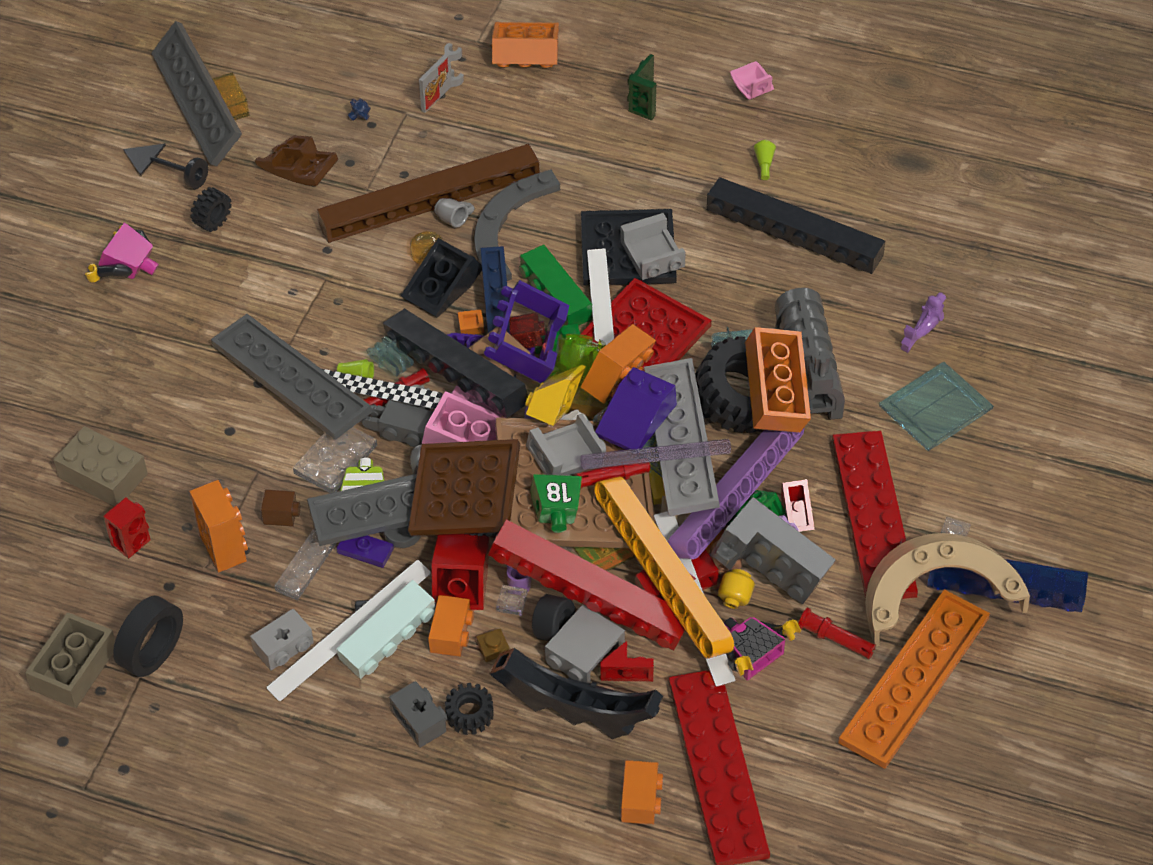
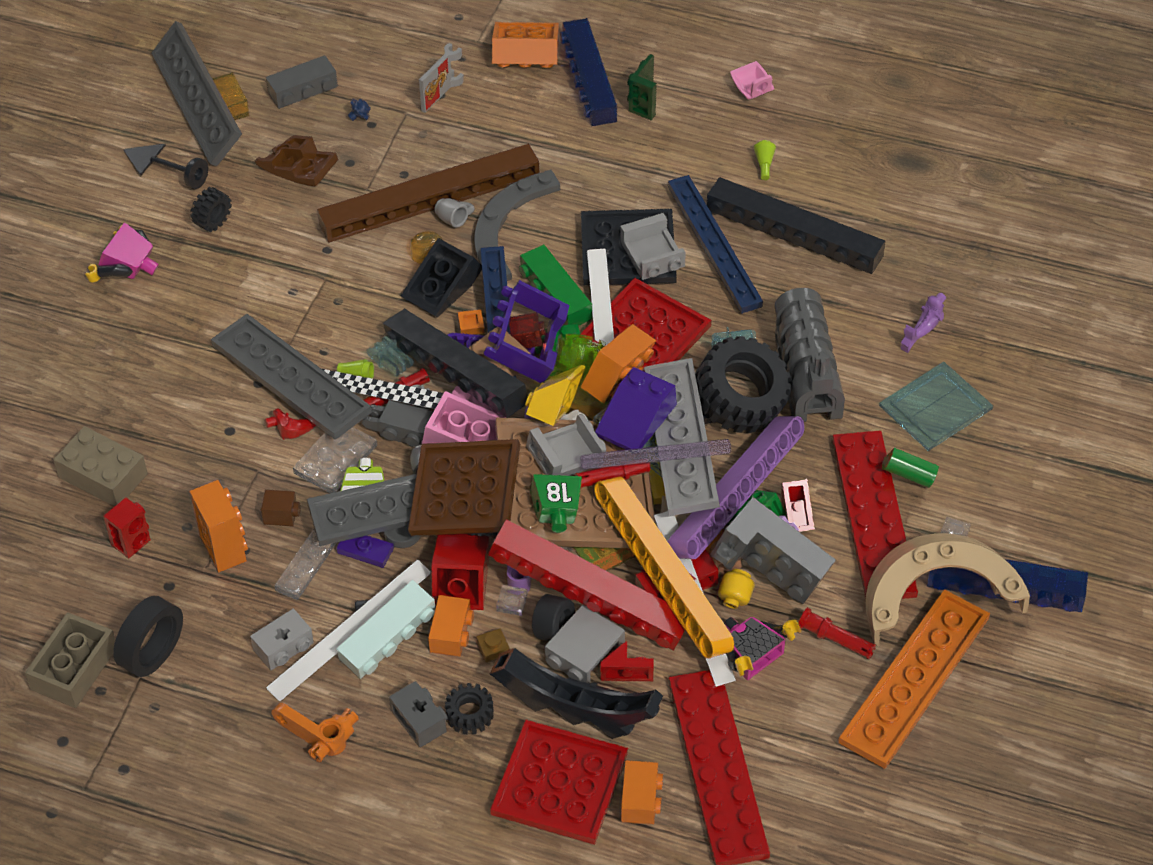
(287, 426): none -> red animal
(301, 82): none -> dark grey brick
(316, 734): none -> orange piece
(559, 781): none -> red plate
(589, 72): none -> clear blue brick
(715, 244): none -> dark blue plate
(777, 380): orange brick -> none
(910, 467): none -> green brick

